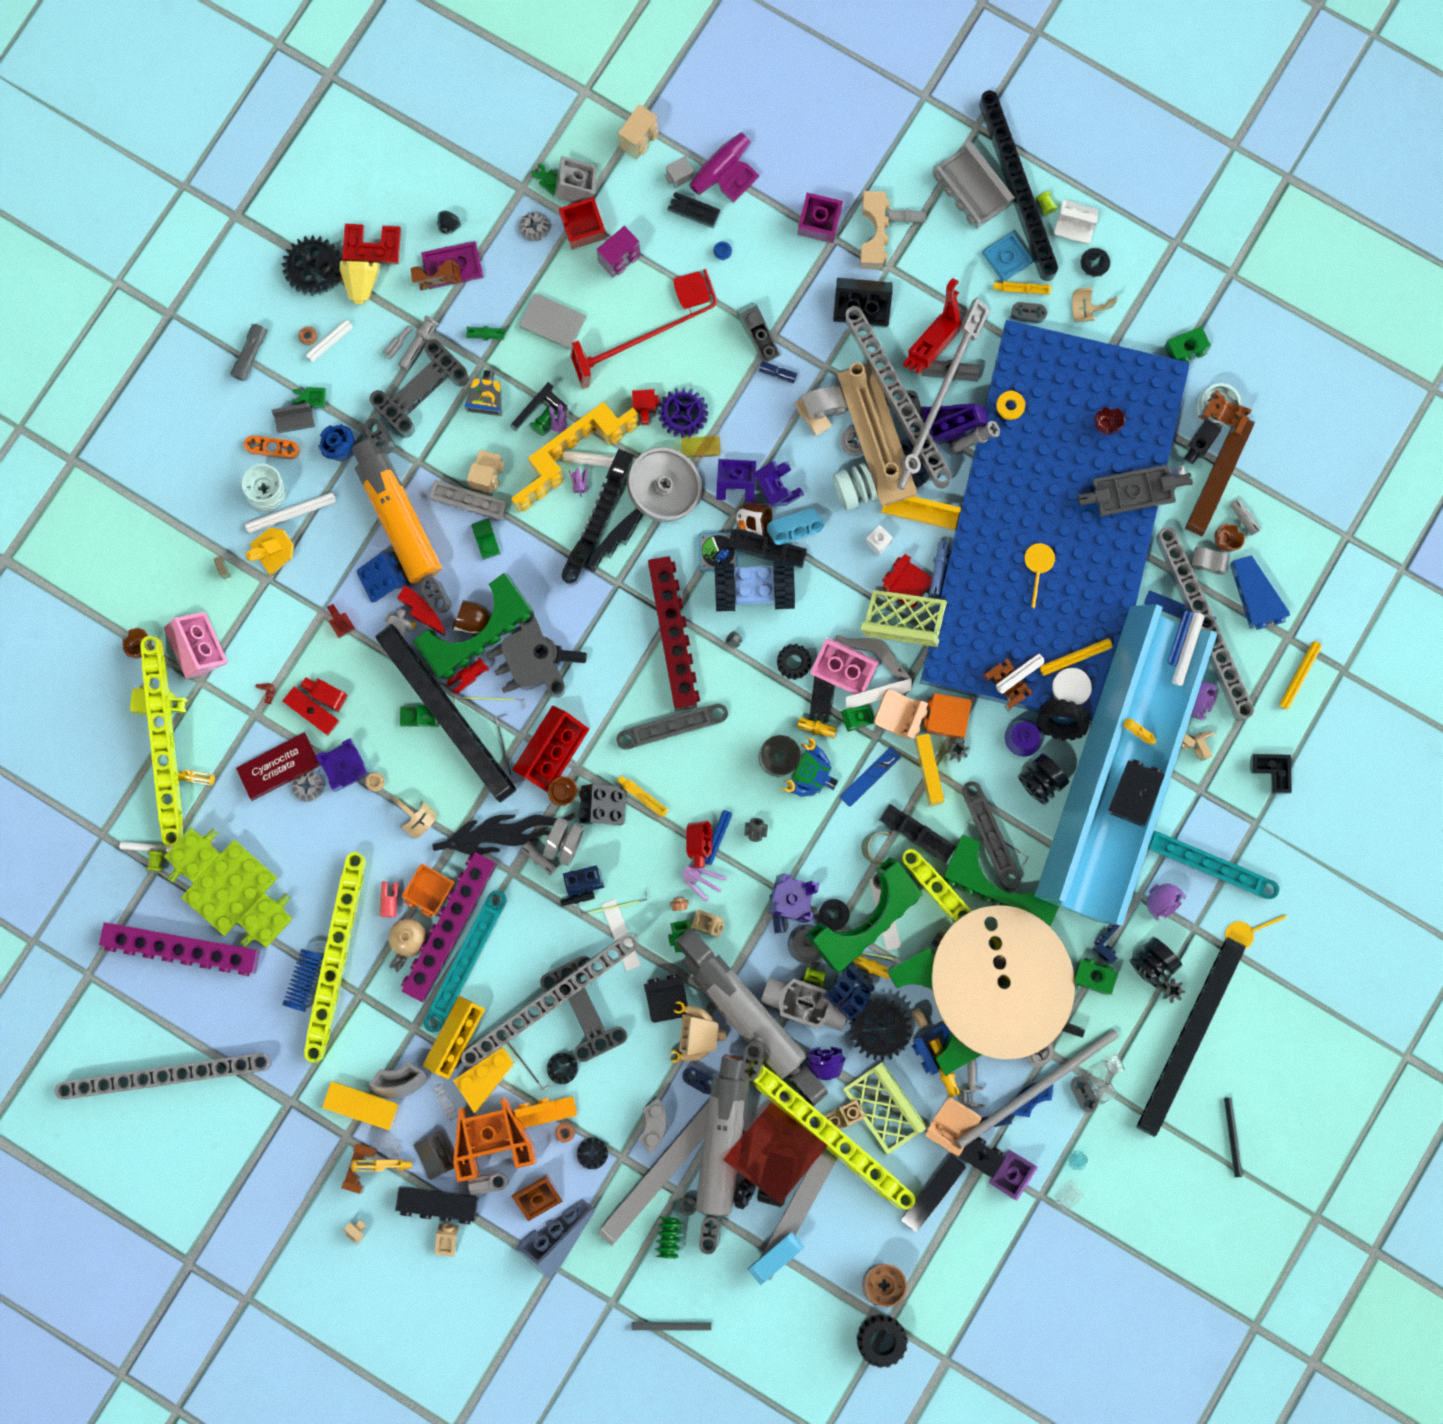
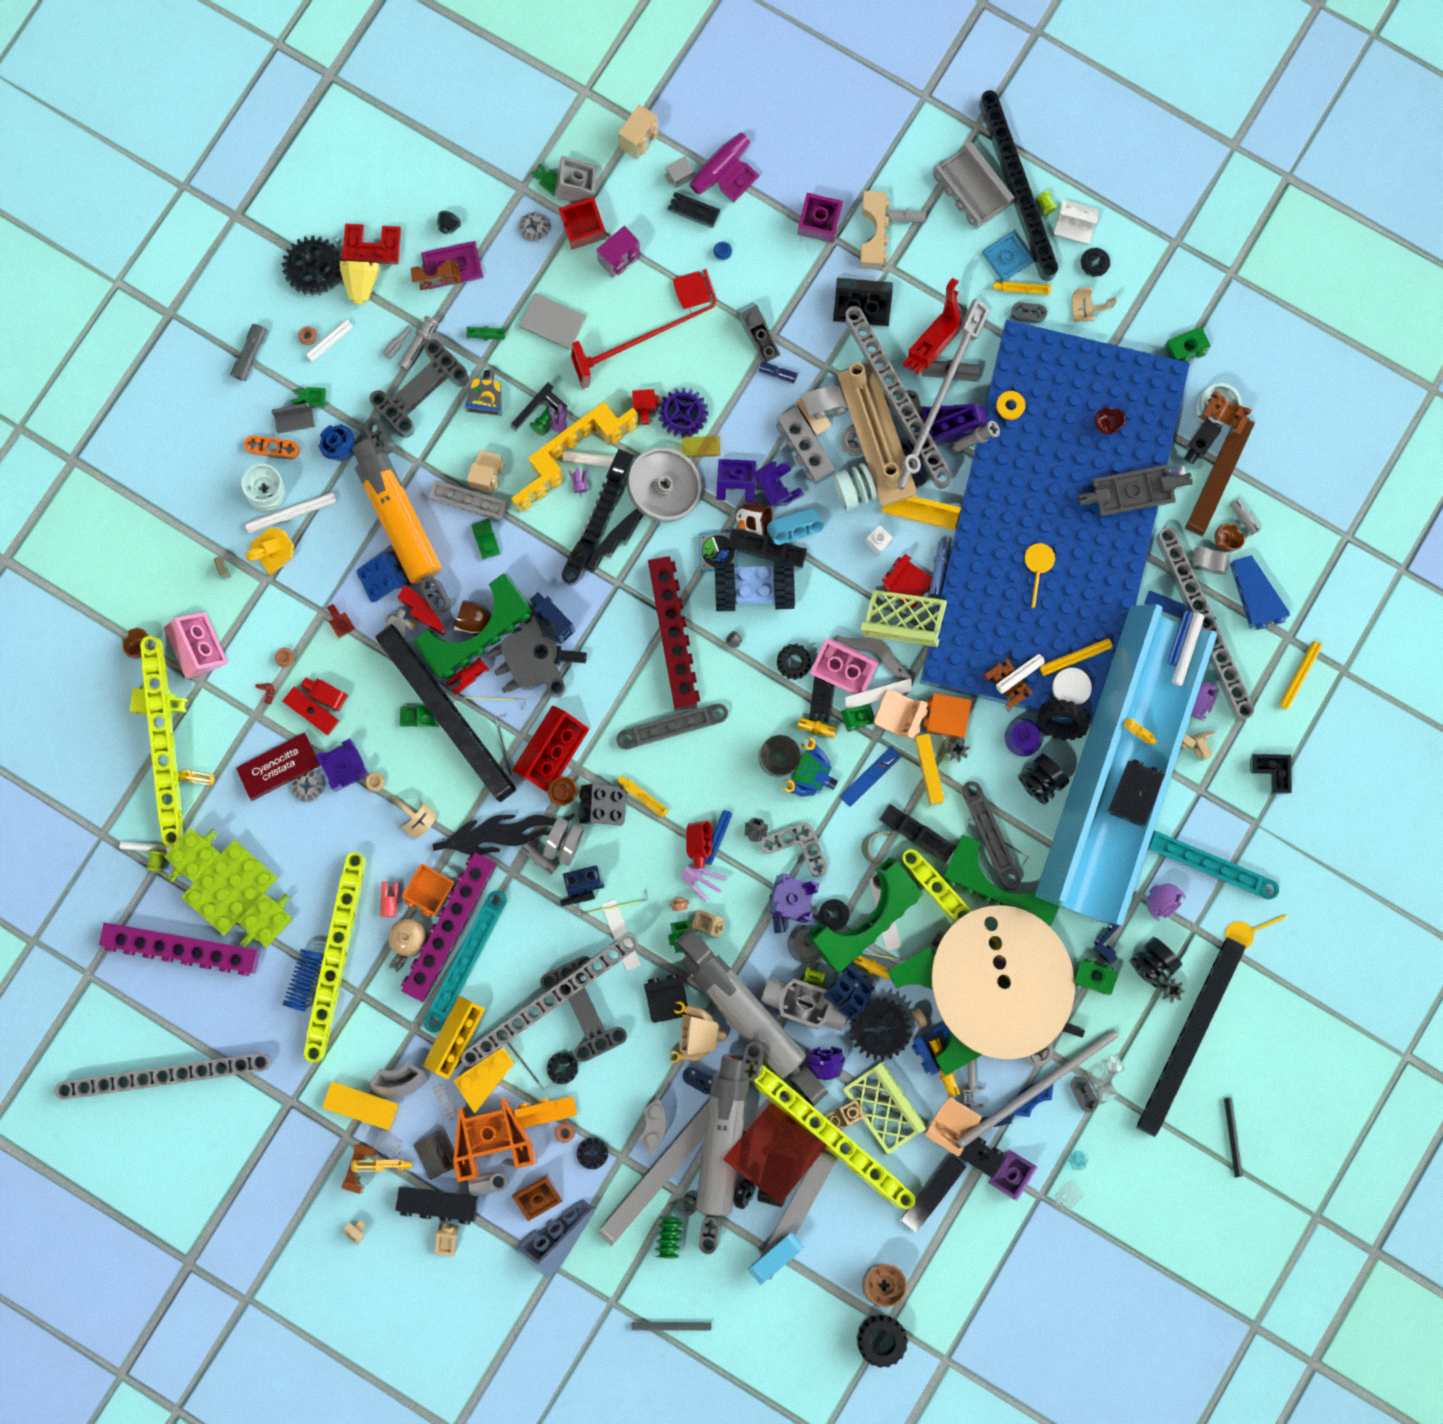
(284, 657): none -> nougat plate
(553, 617): none -> dark blue hips
(792, 419): none -> light grey brick
(803, 841): none -> light grey beam

